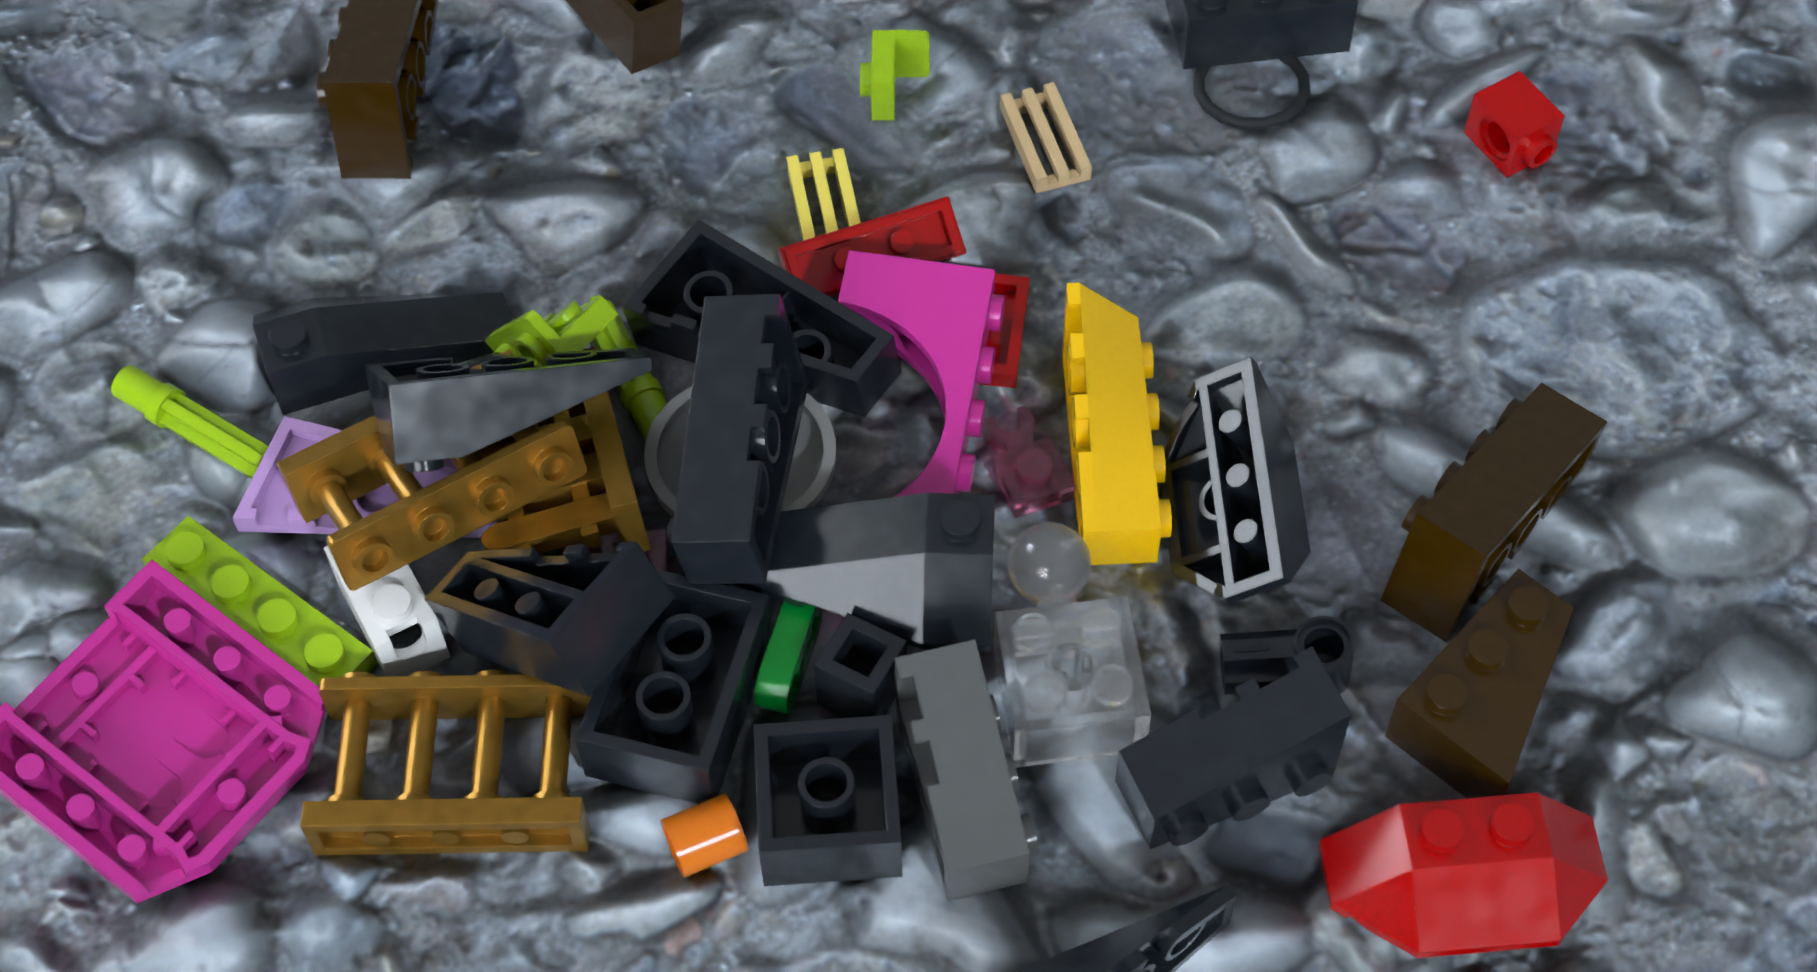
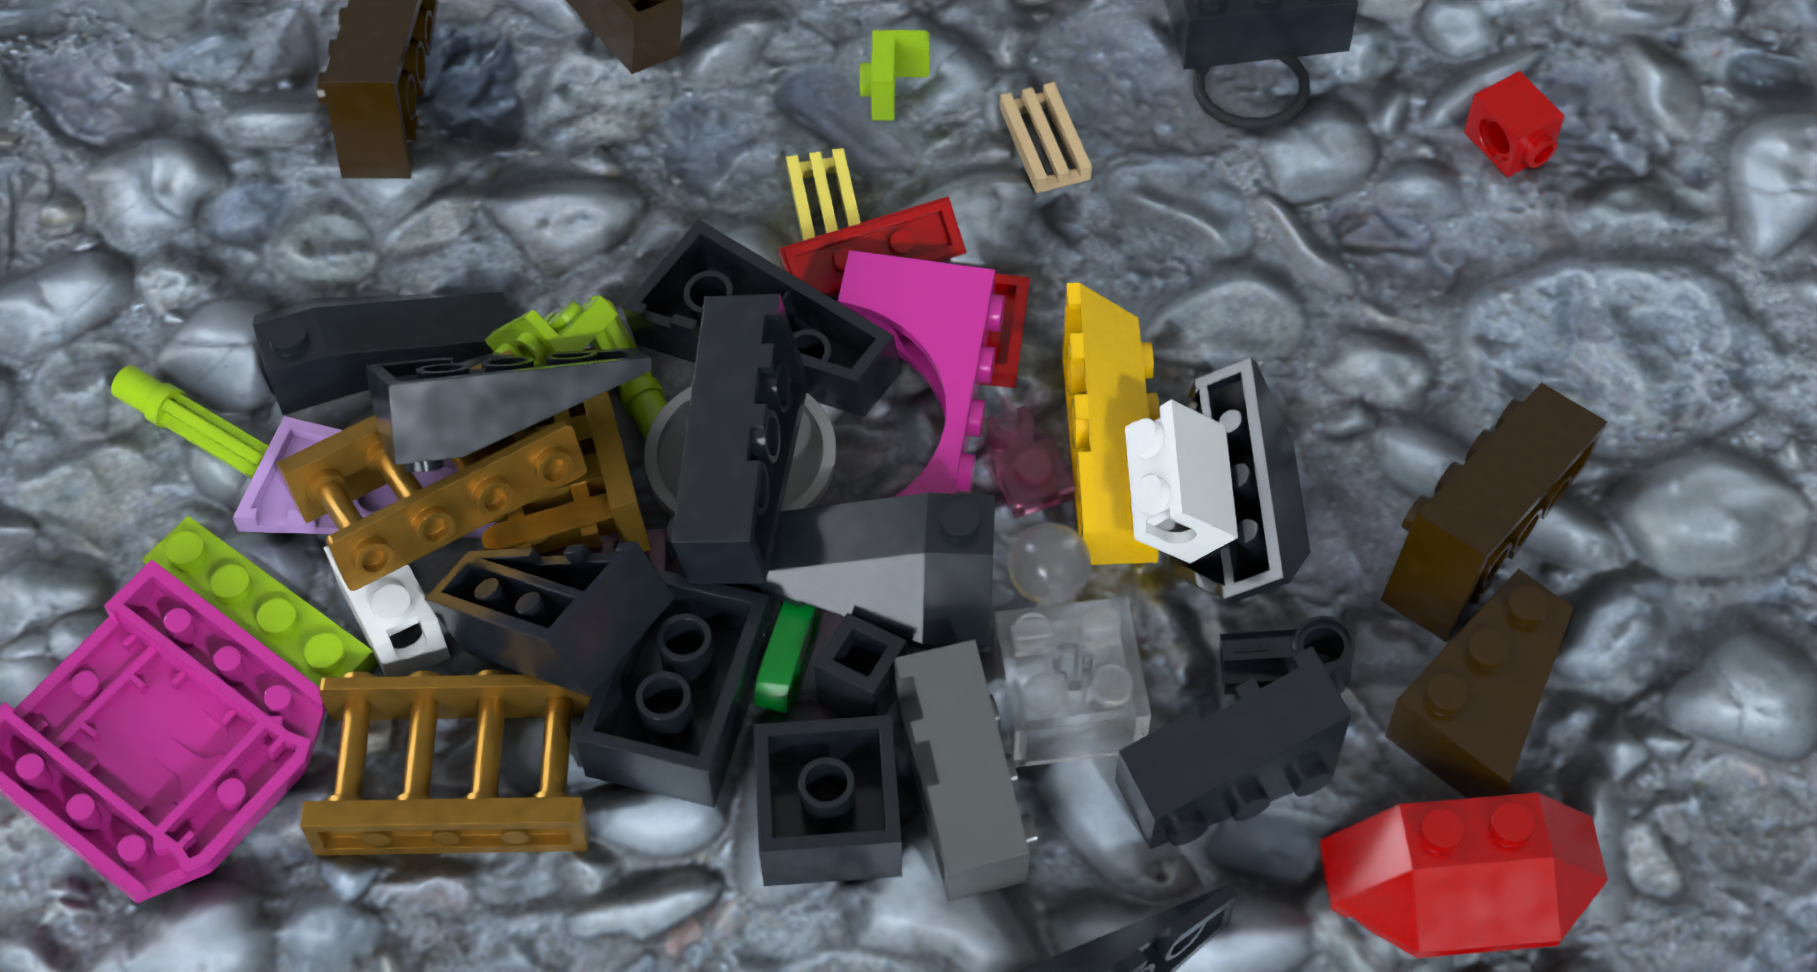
(704, 835): orange beam -> none
(1181, 482): none -> white brick

